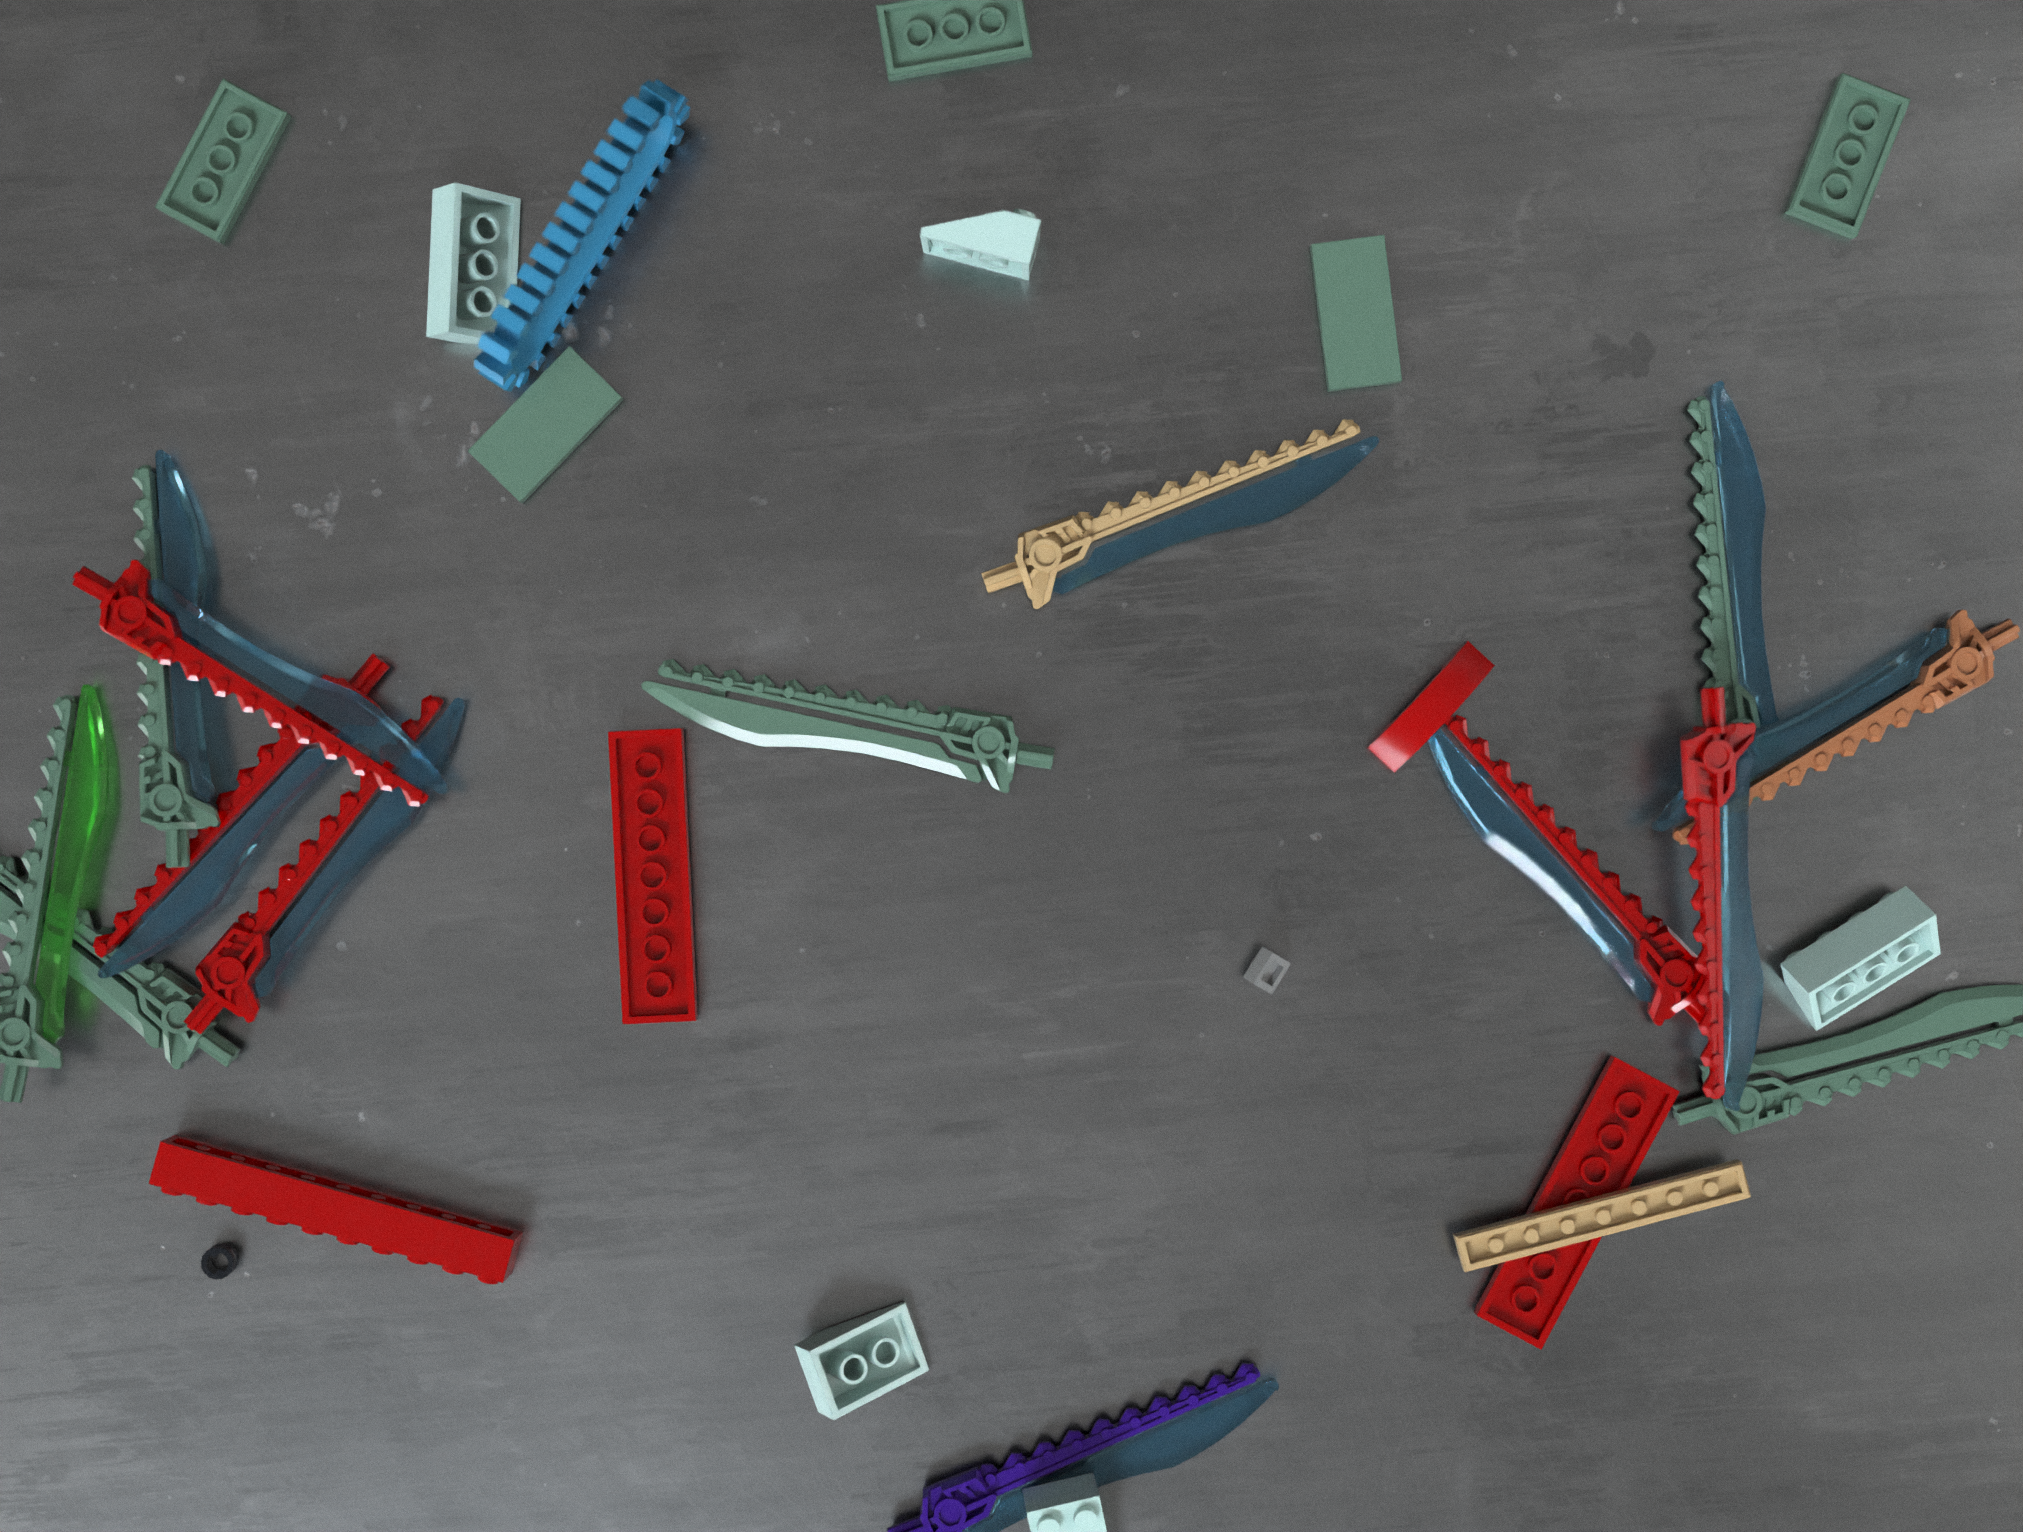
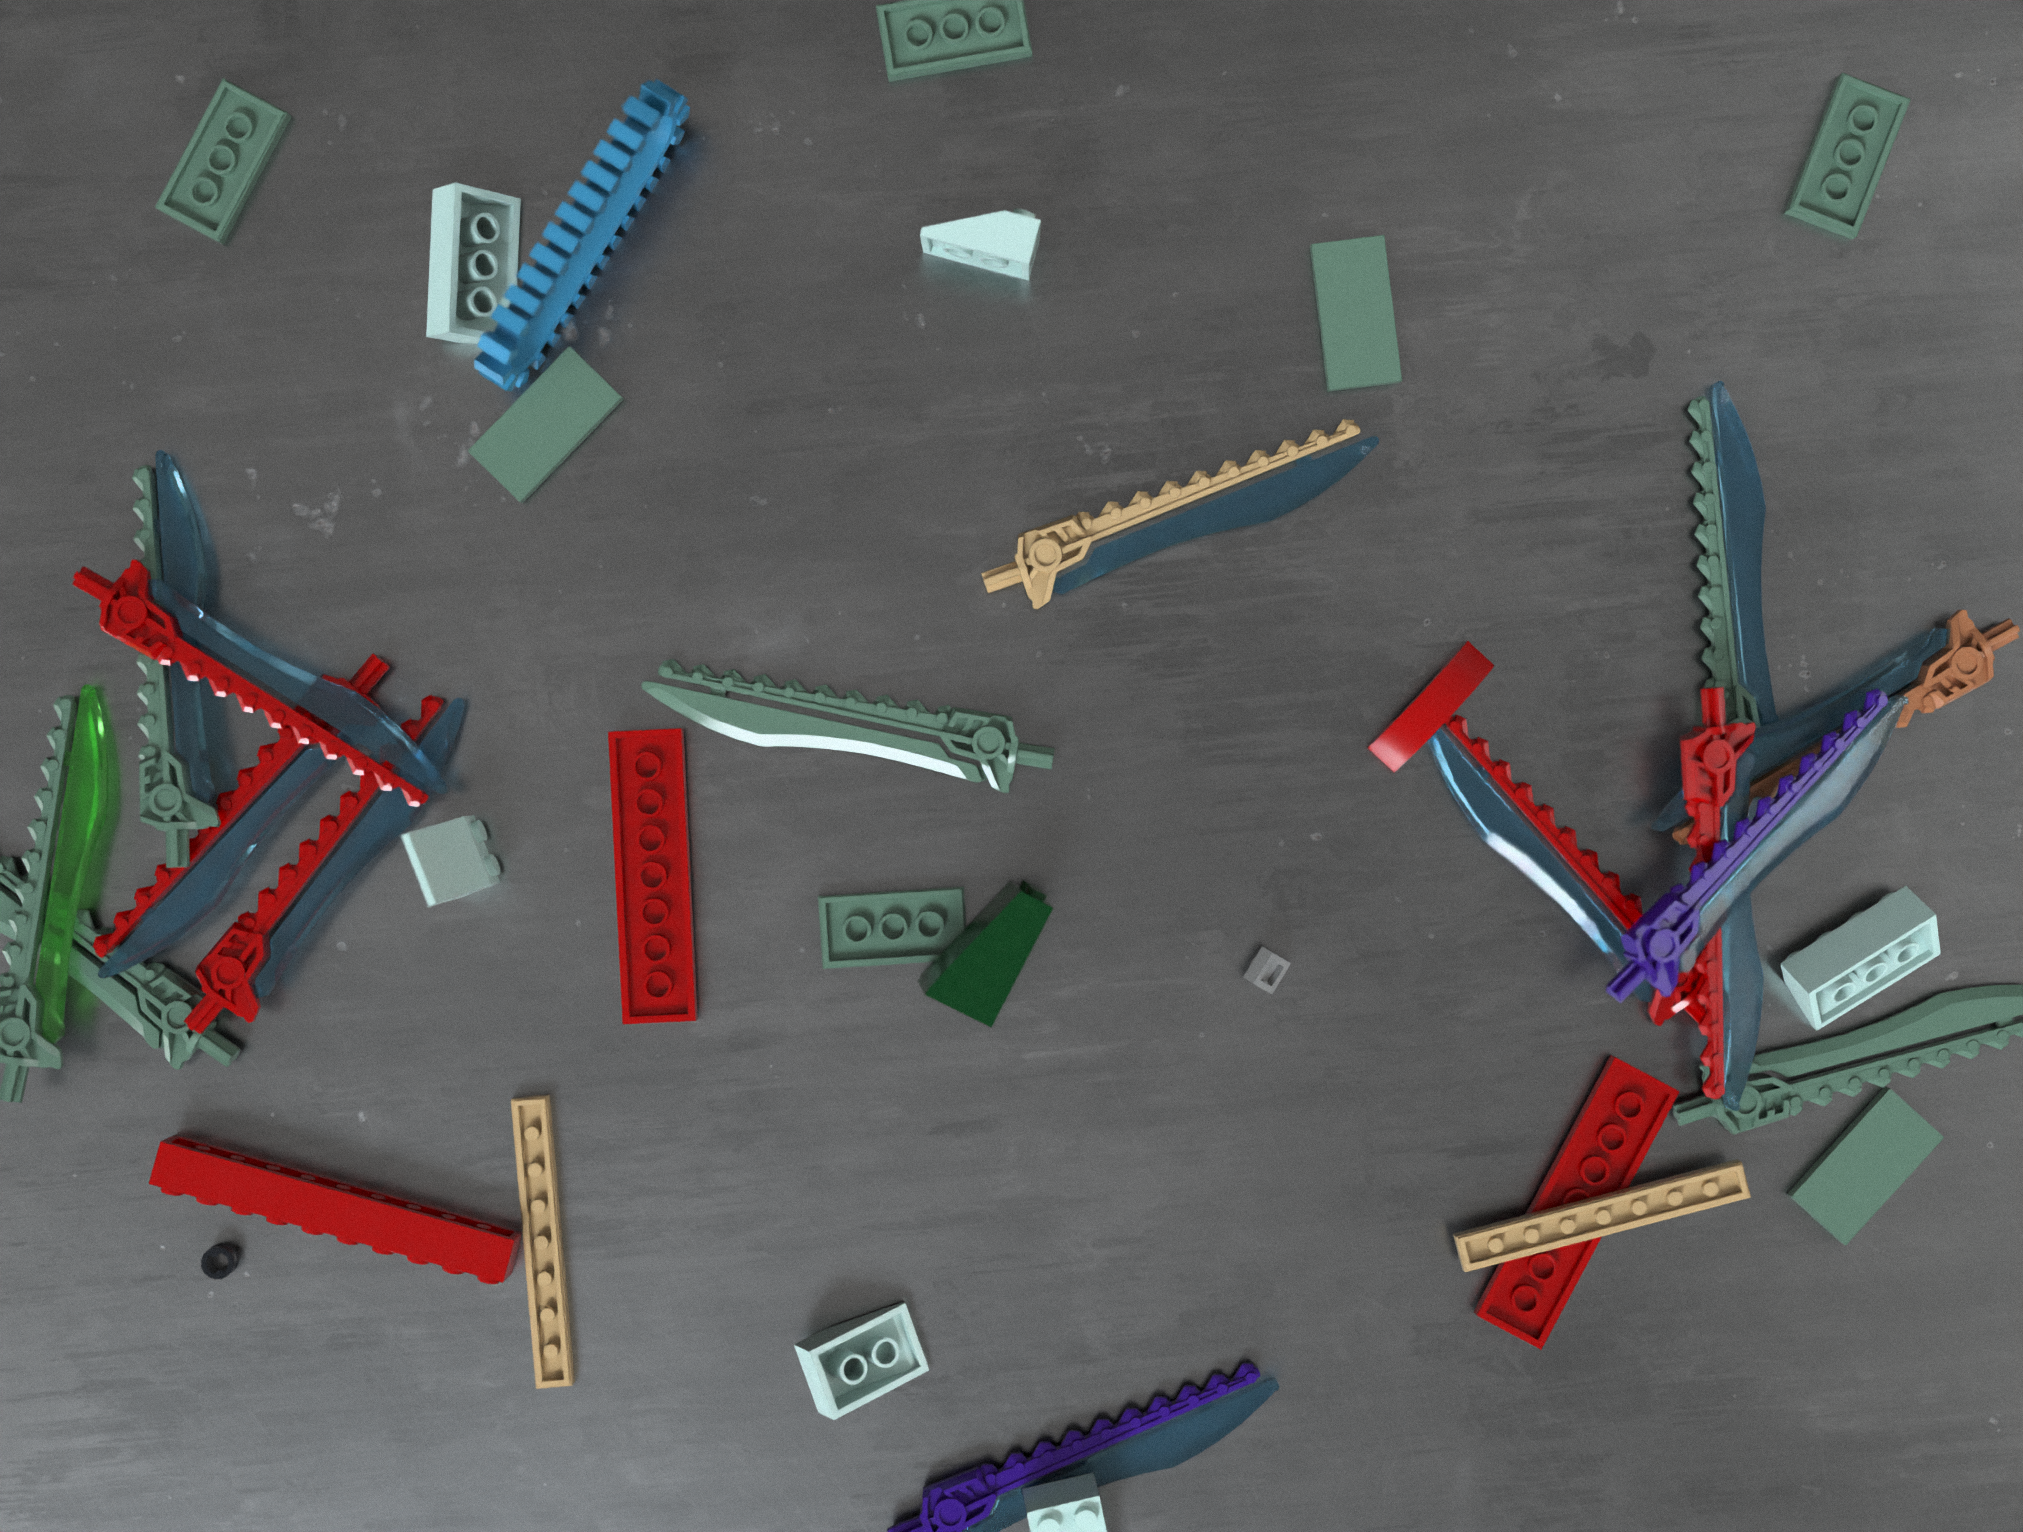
(451, 859): none -> light aqua slope
(542, 1241): none -> tan tile
(889, 926): none -> sand green tile
(989, 954): none -> dark green slope
(1690, 915): none -> piece
(1865, 1165): none -> sand green tile

